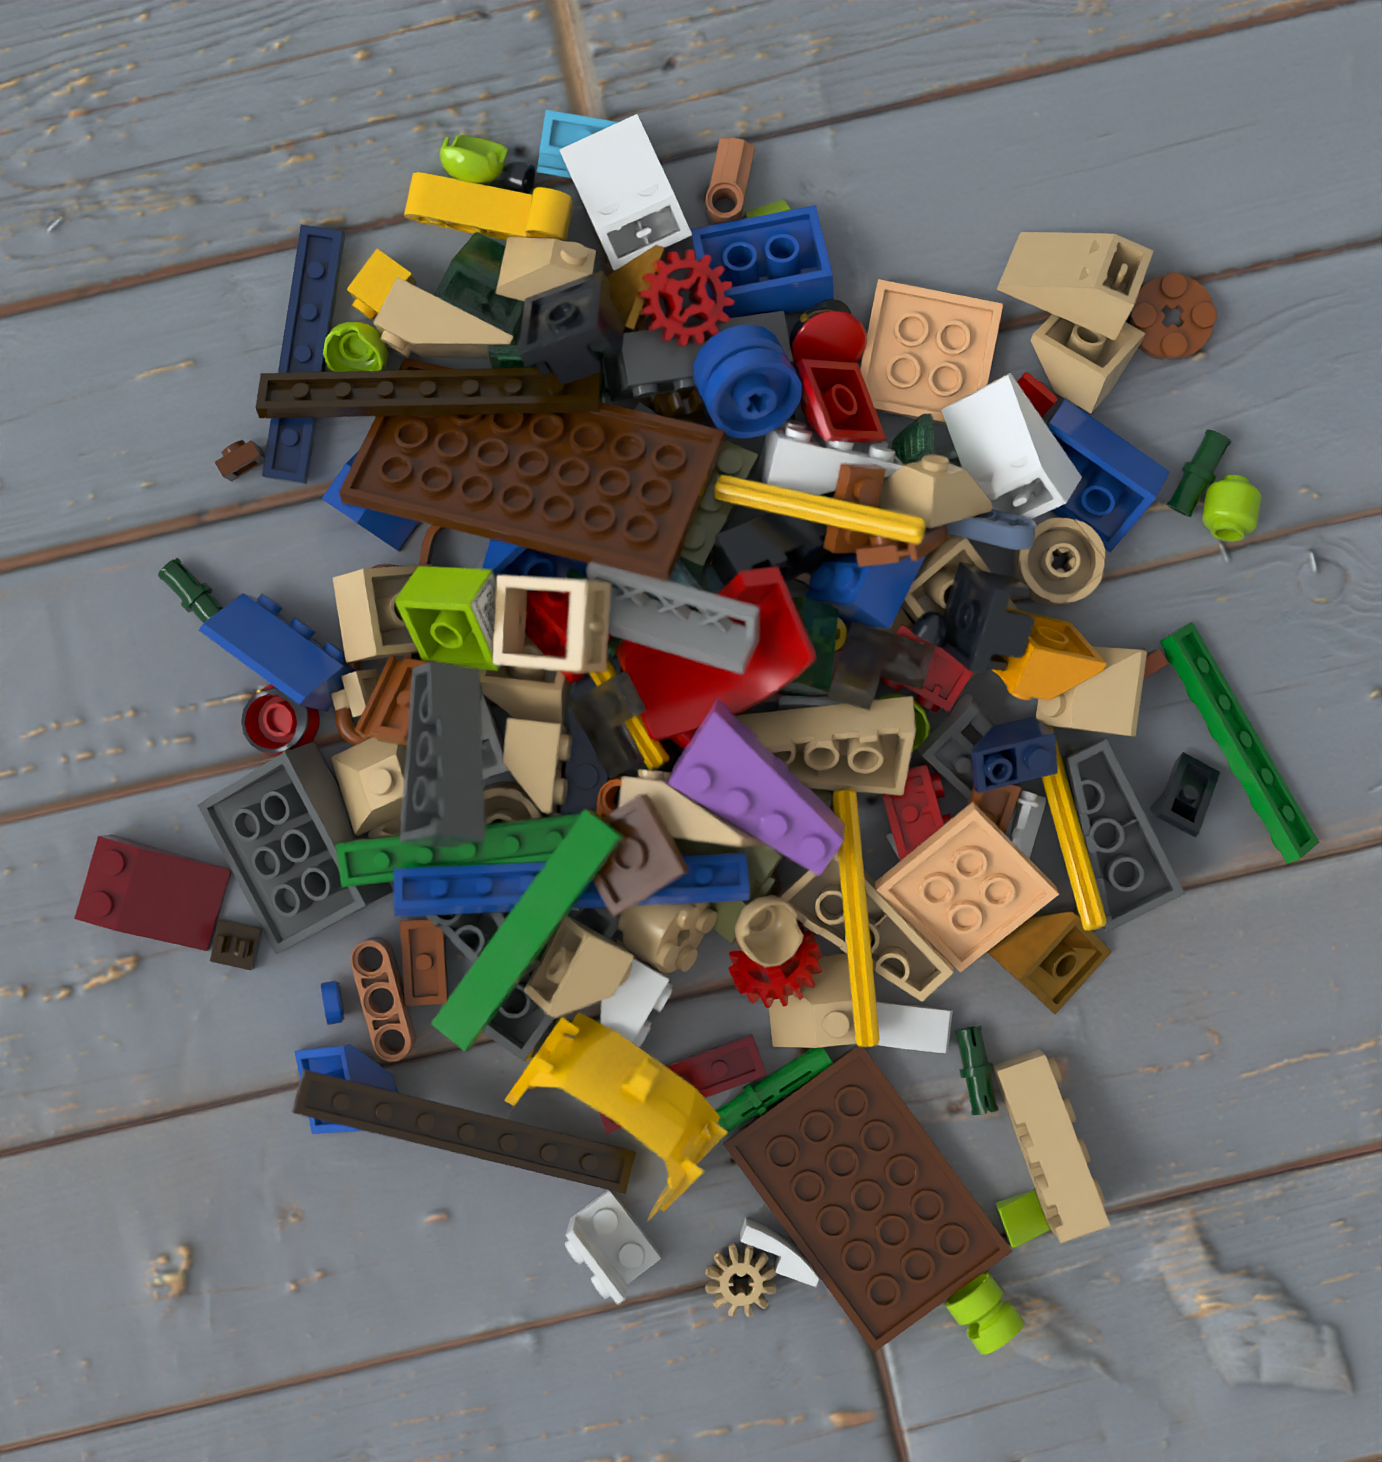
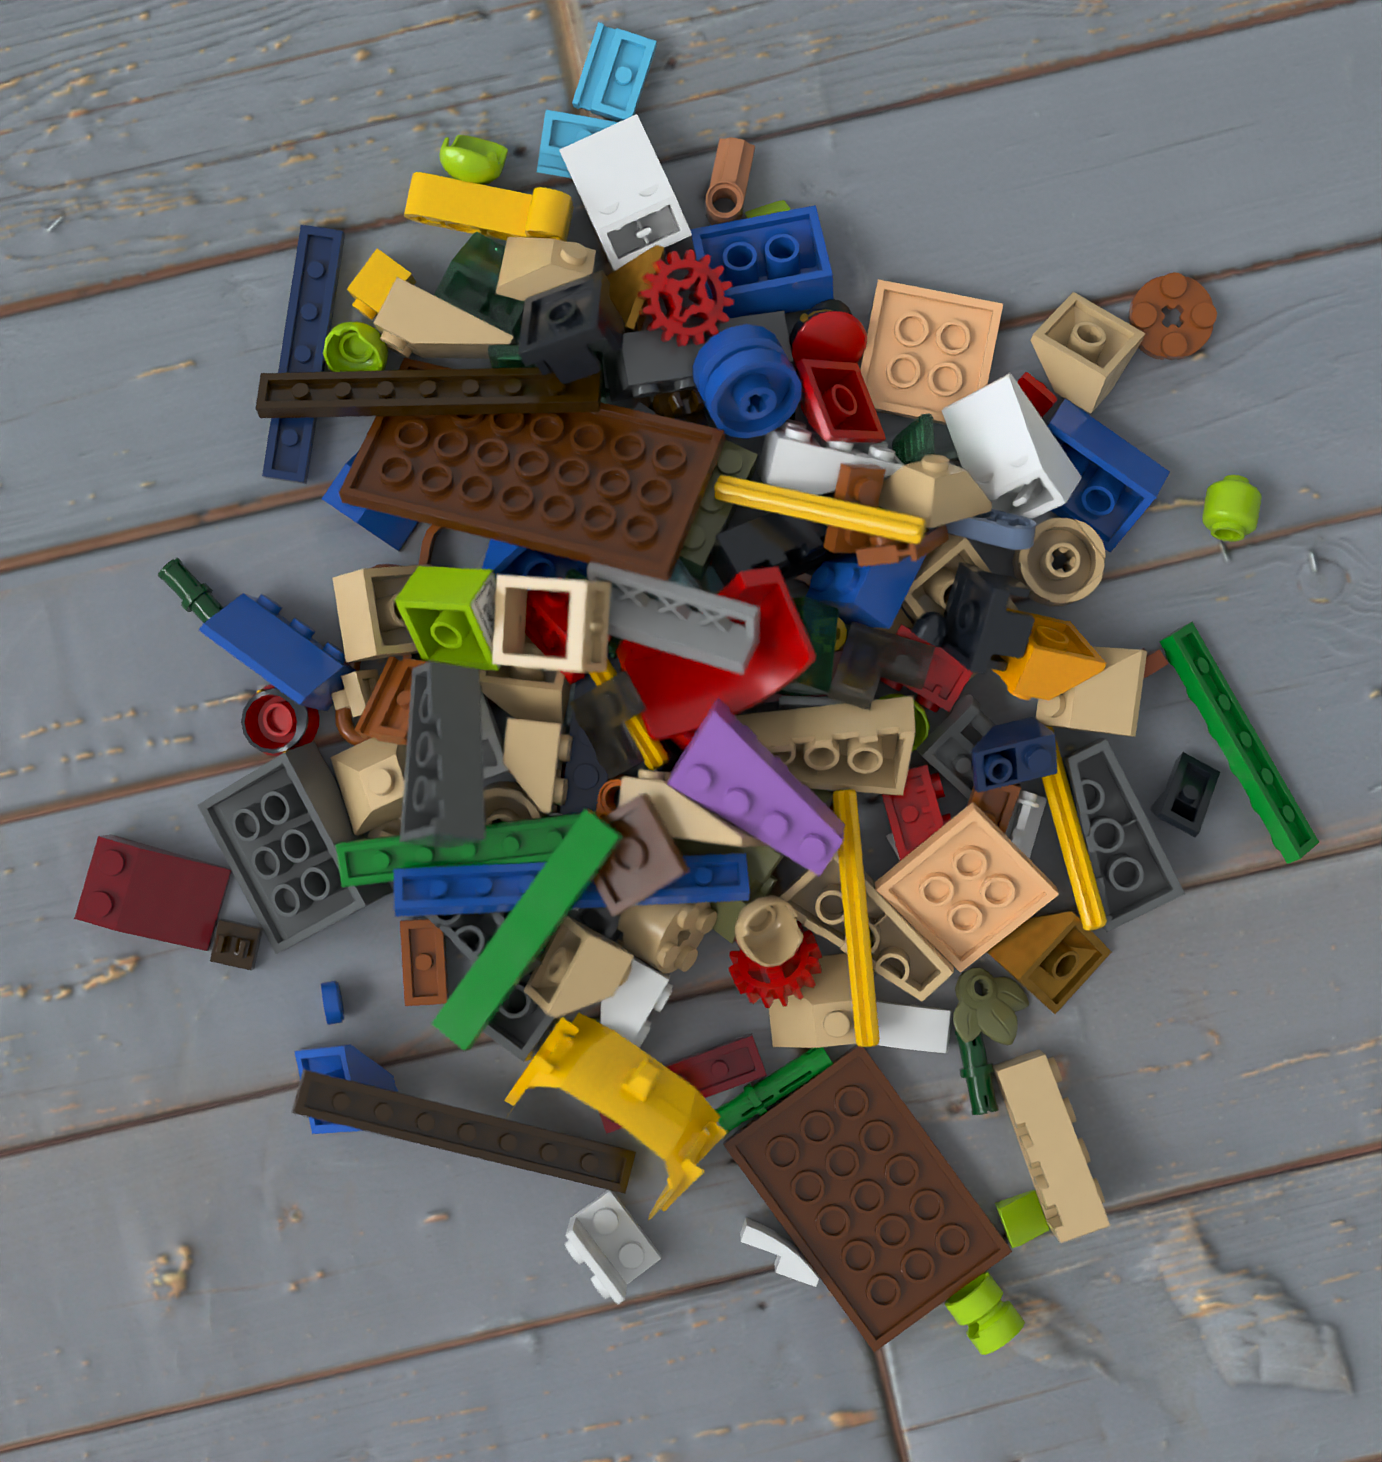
(239, 459): reddish brown plate -> none
(377, 1019): nougat beam -> none
(519, 178): black hinge -> none
(614, 73): none -> medium azure plate
(740, 1294): tan gear -> none
(990, 1012): none -> olive plate
(1078, 276): tan slope -> none
(1199, 473): dark green pin -> none

